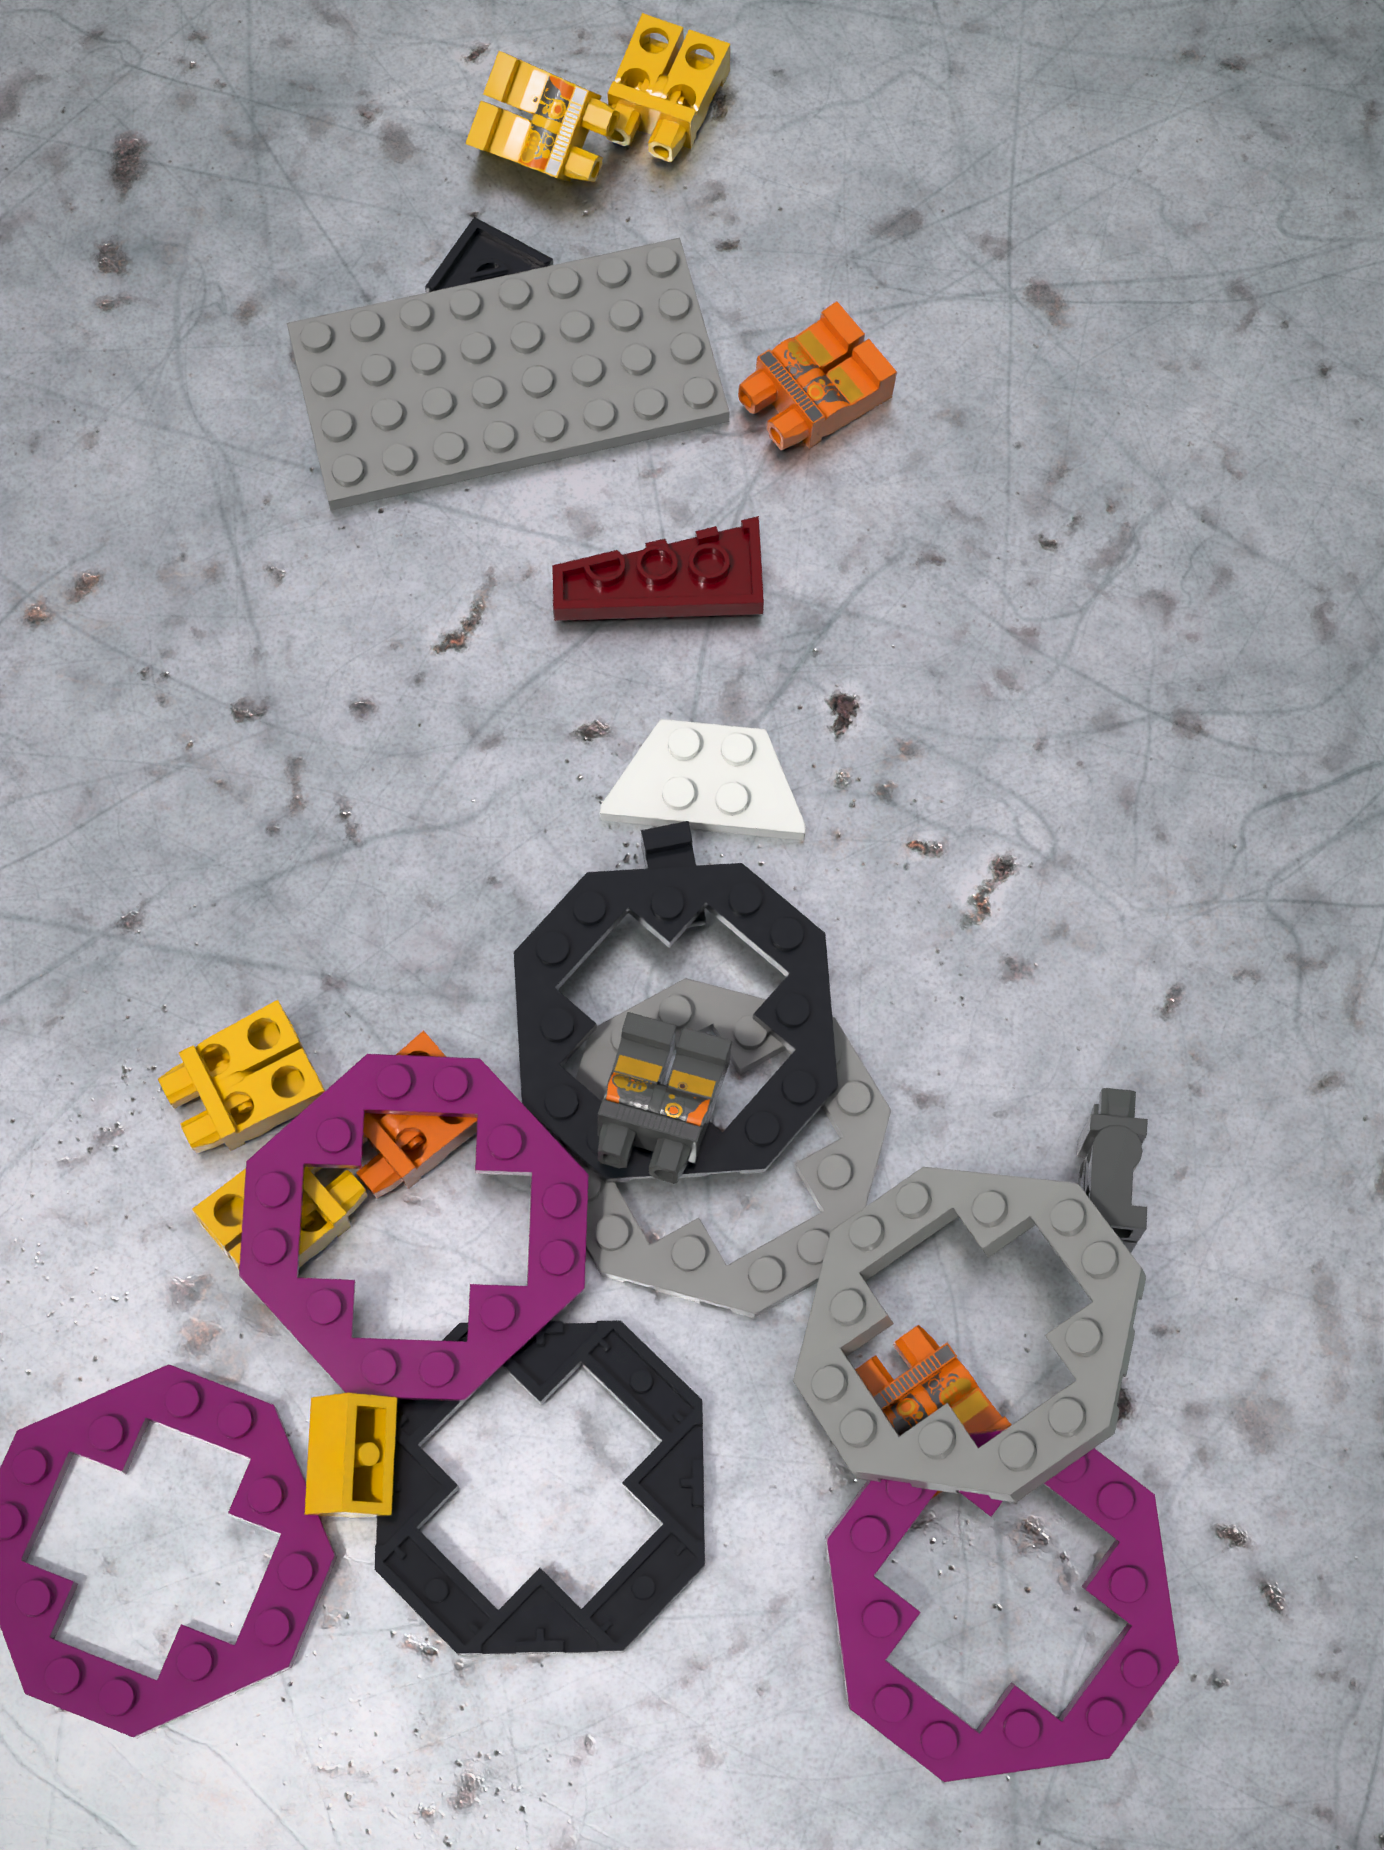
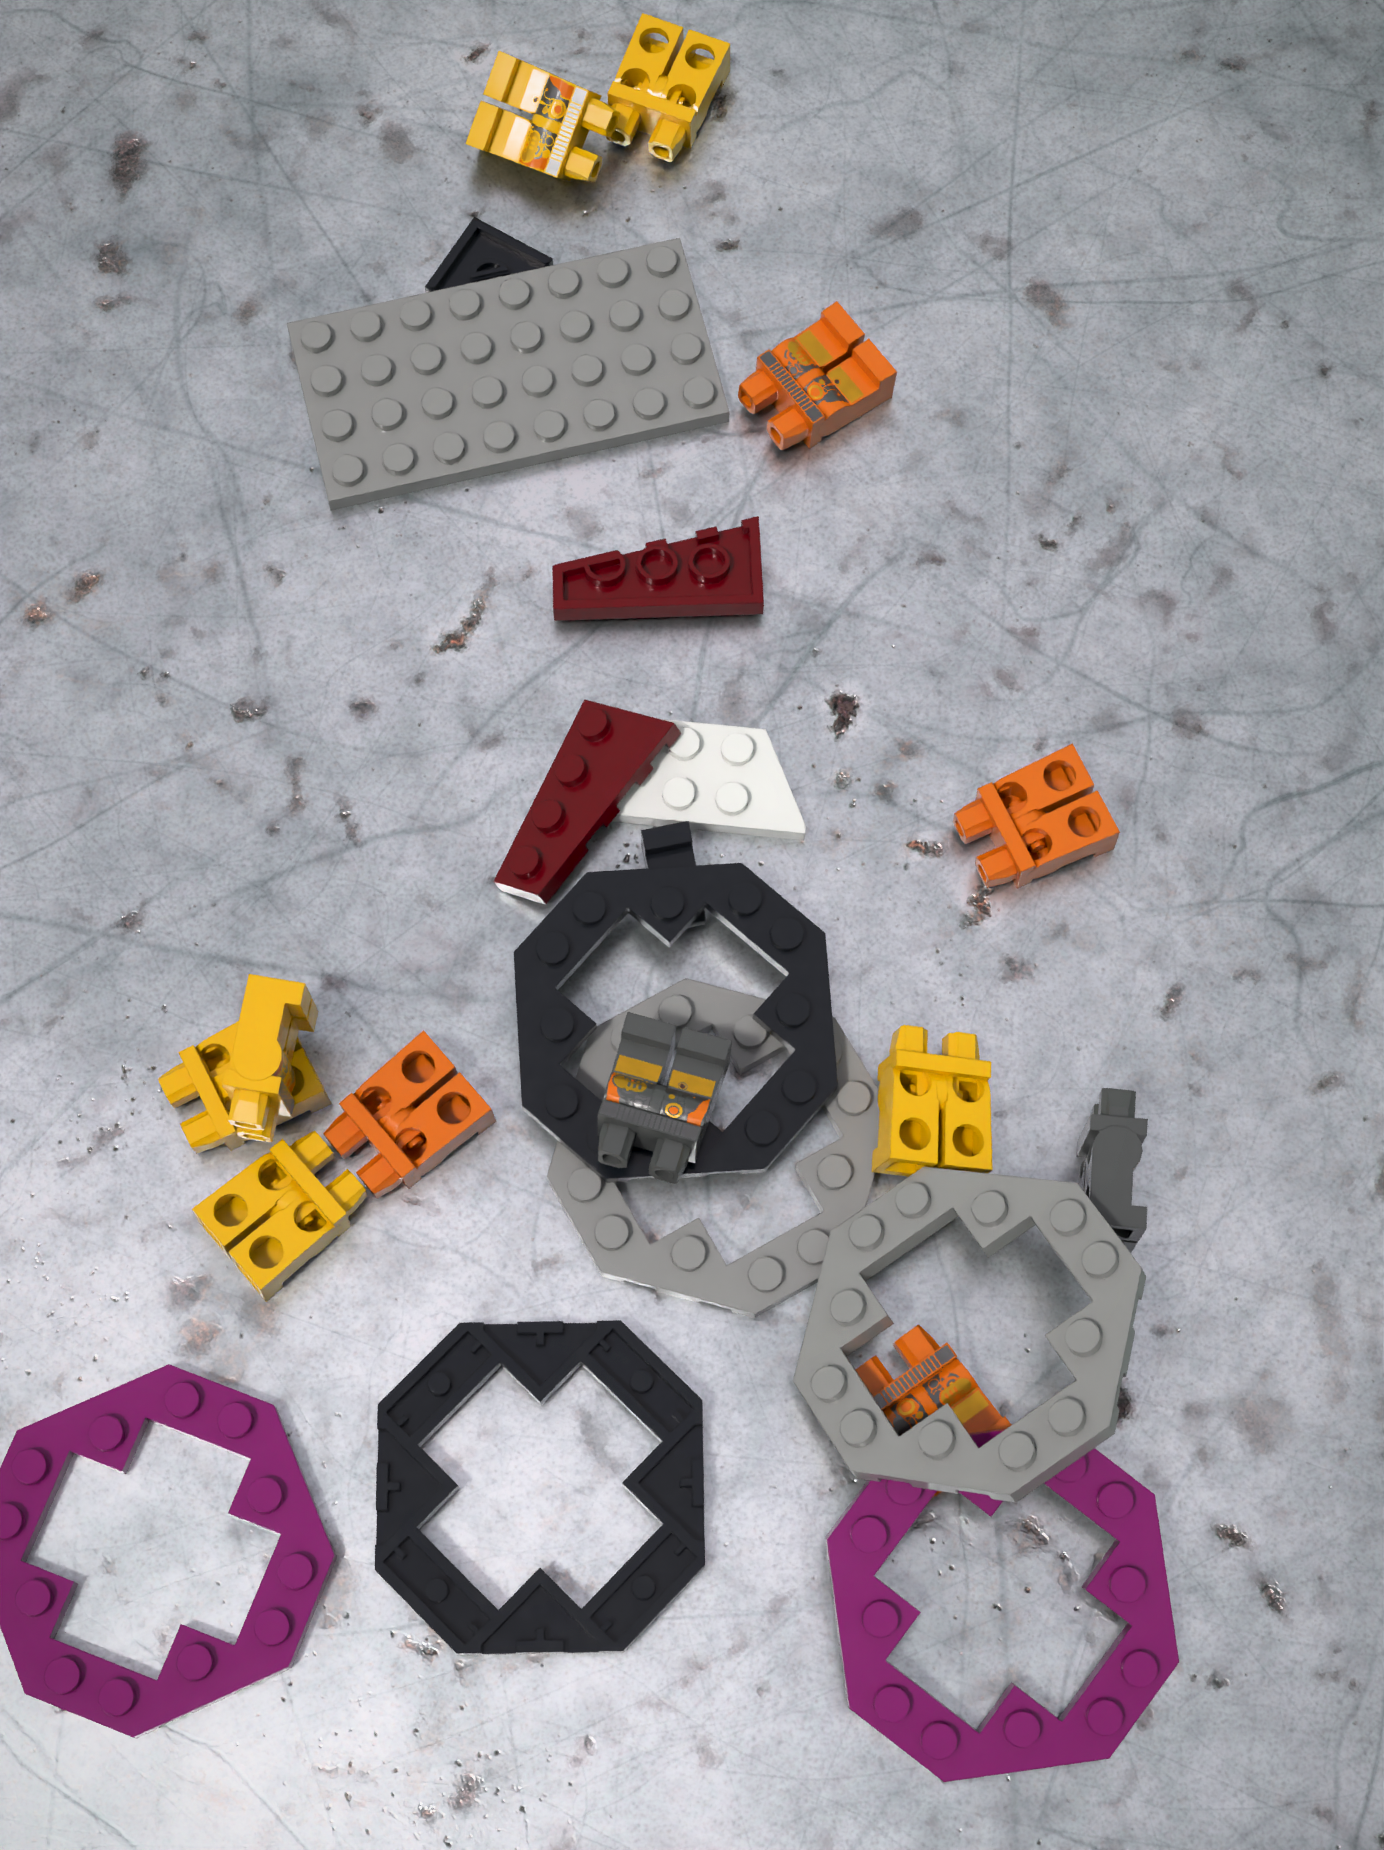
(264, 1052): none -> yellow hips
(331, 1136): magenta plate -> none
(351, 1455): yellow brick -> none
(581, 792): none -> dark red wing
(933, 1105): none -> yellow hips
(1037, 820): none -> orange hips

